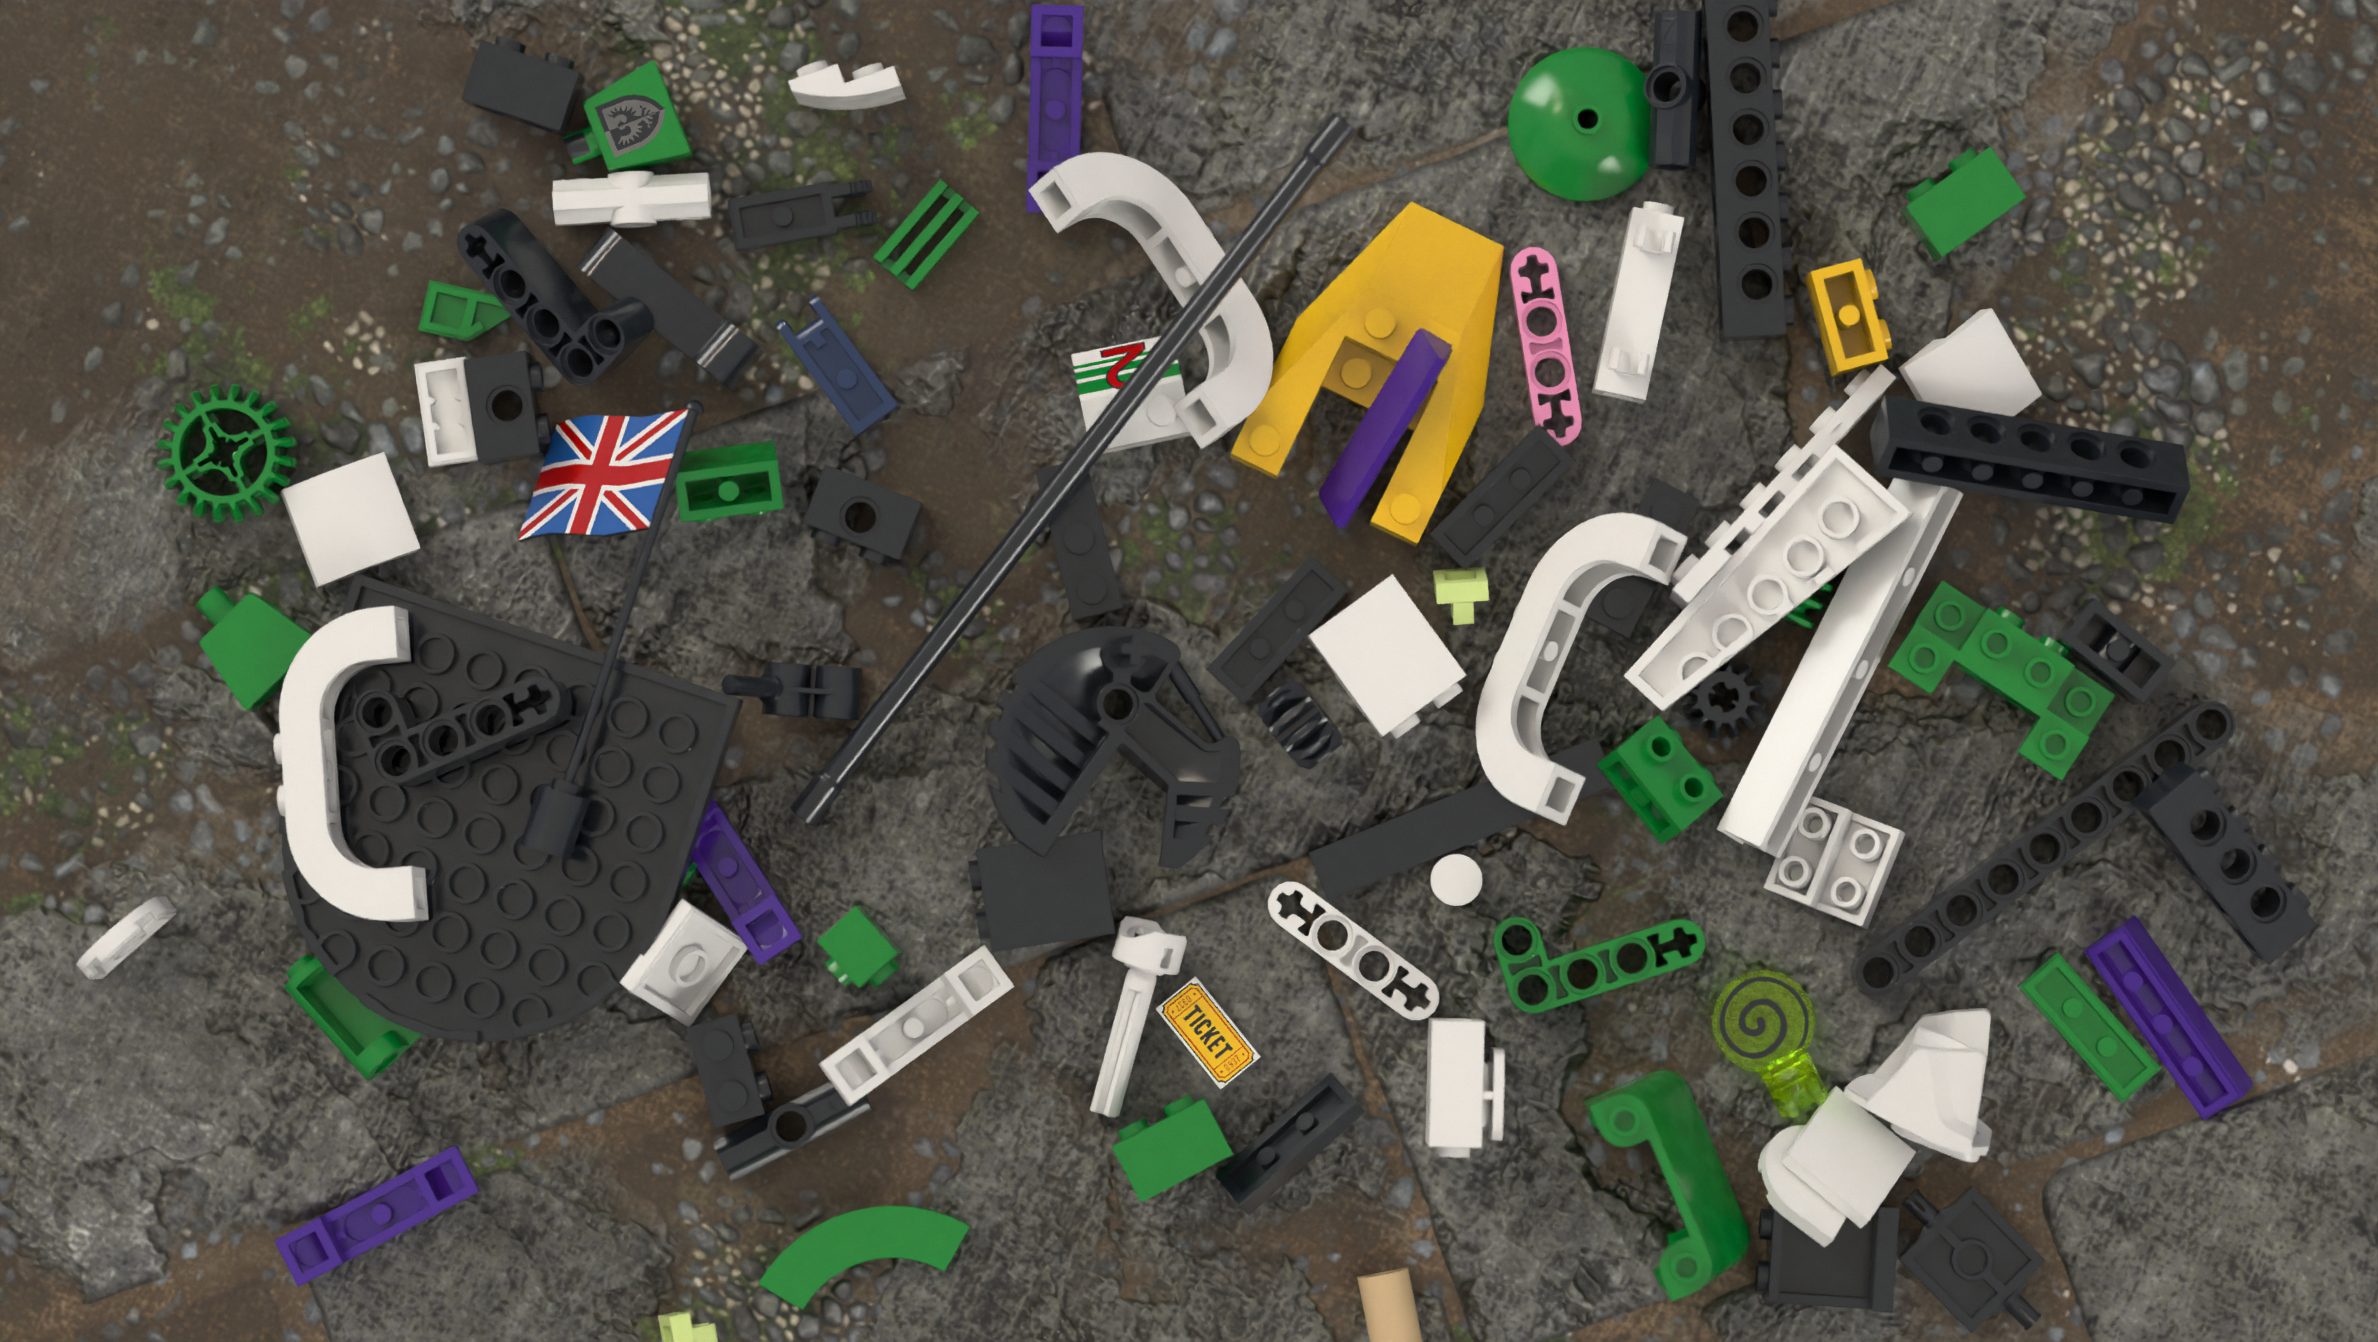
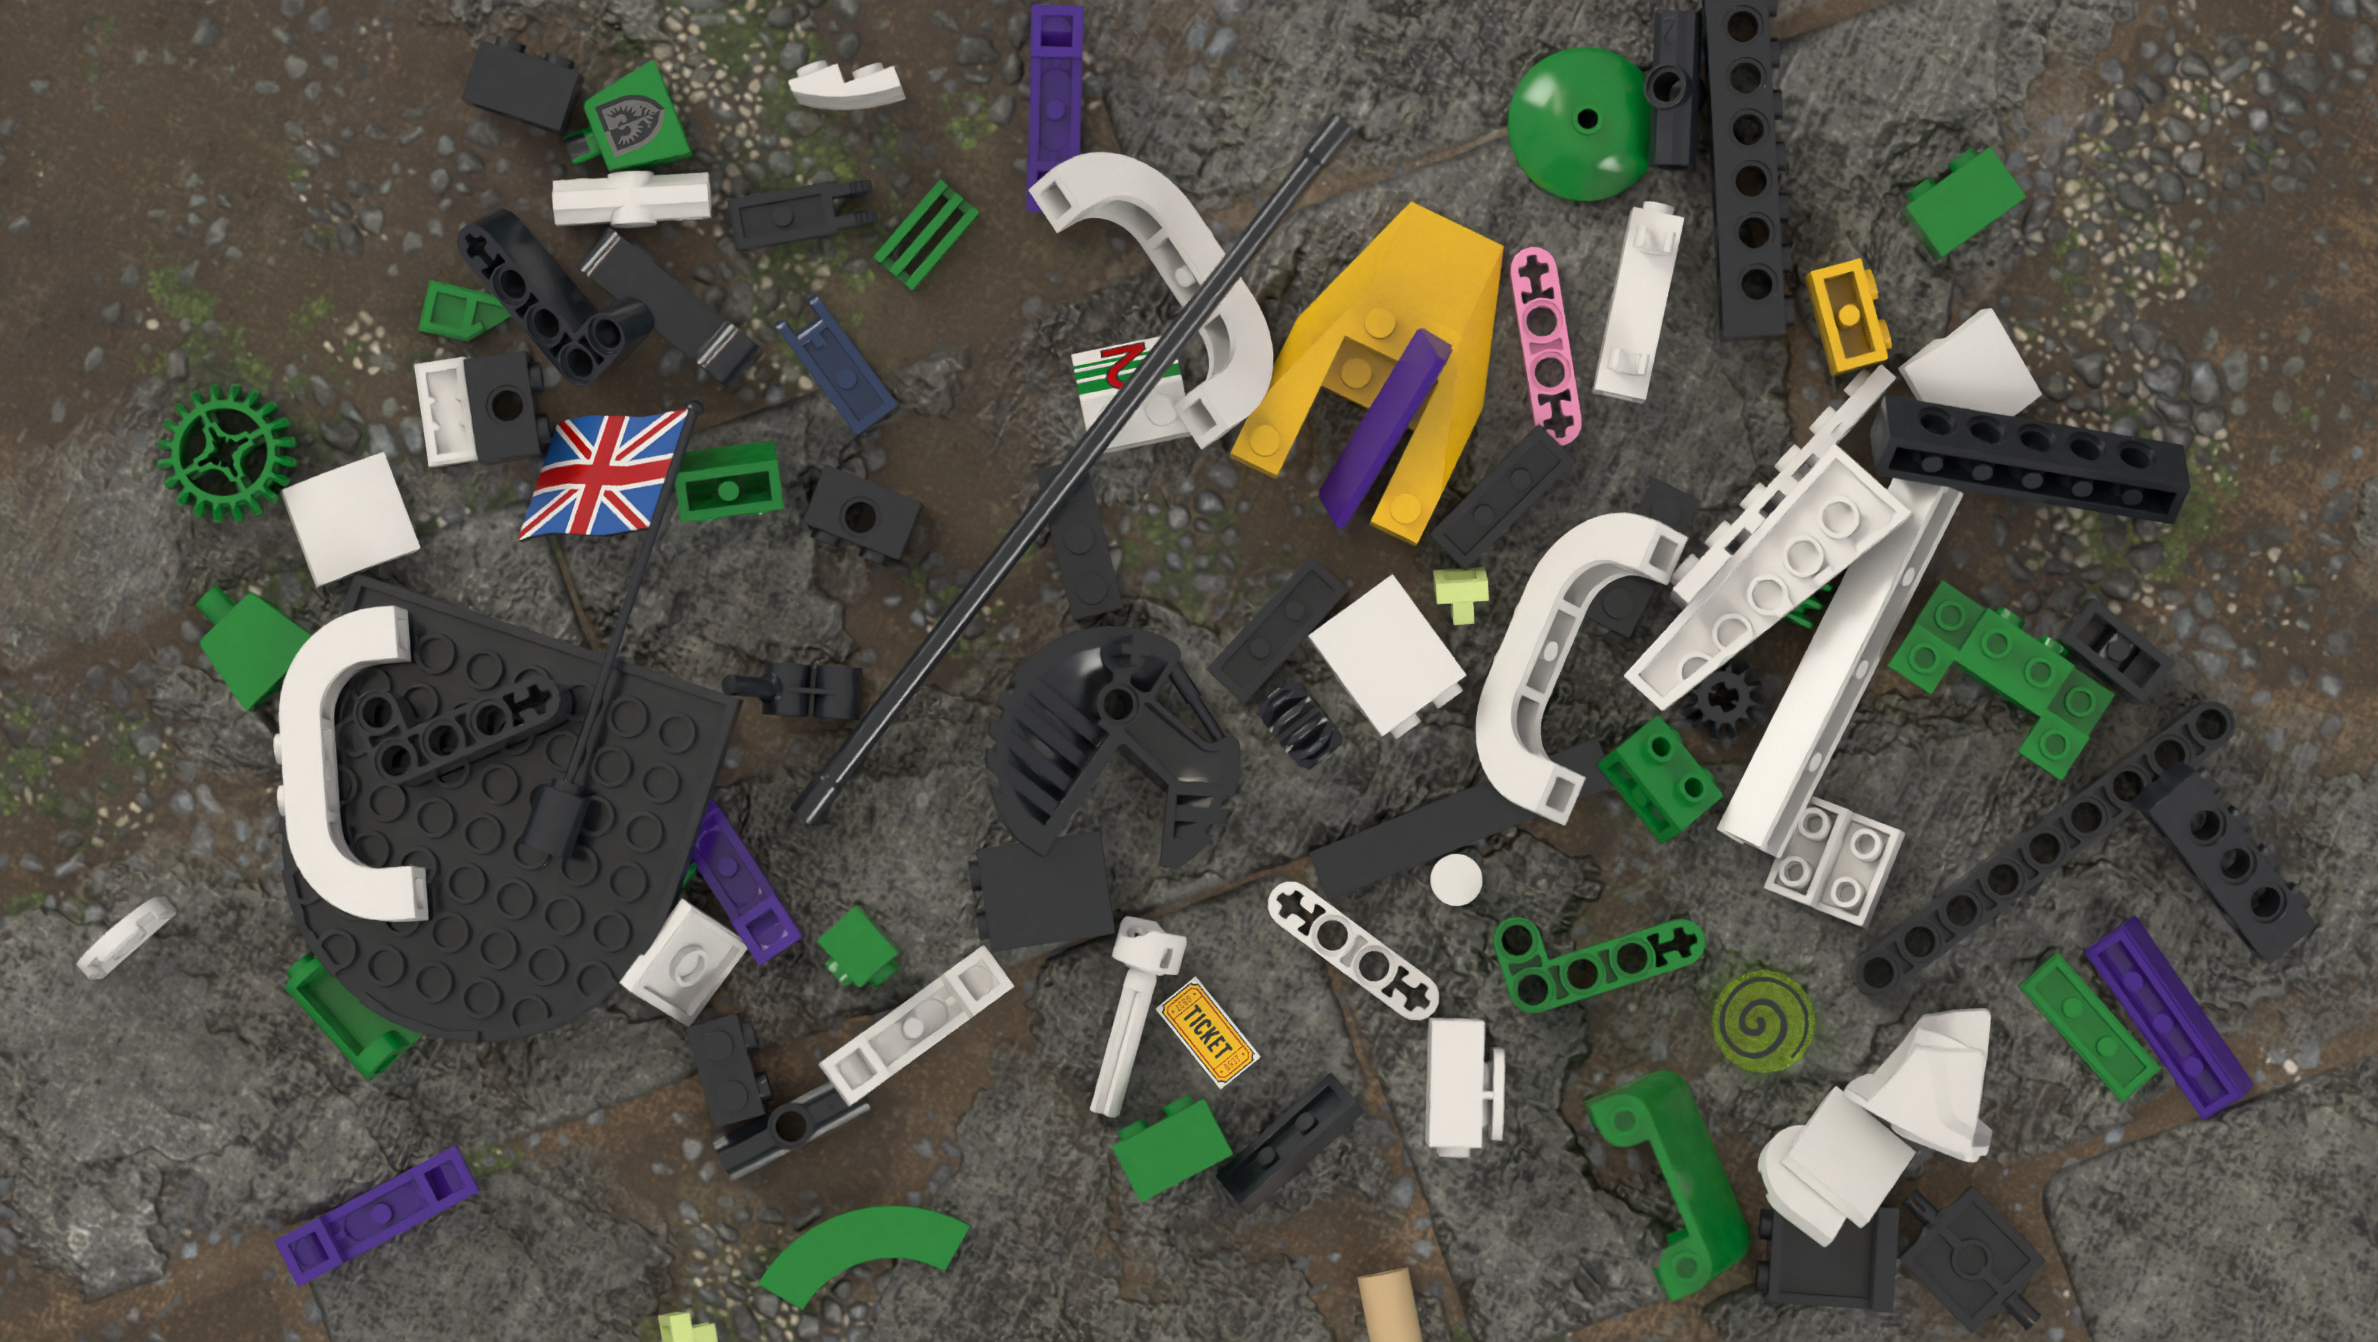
(1793, 1083): clear neon green tile -> none

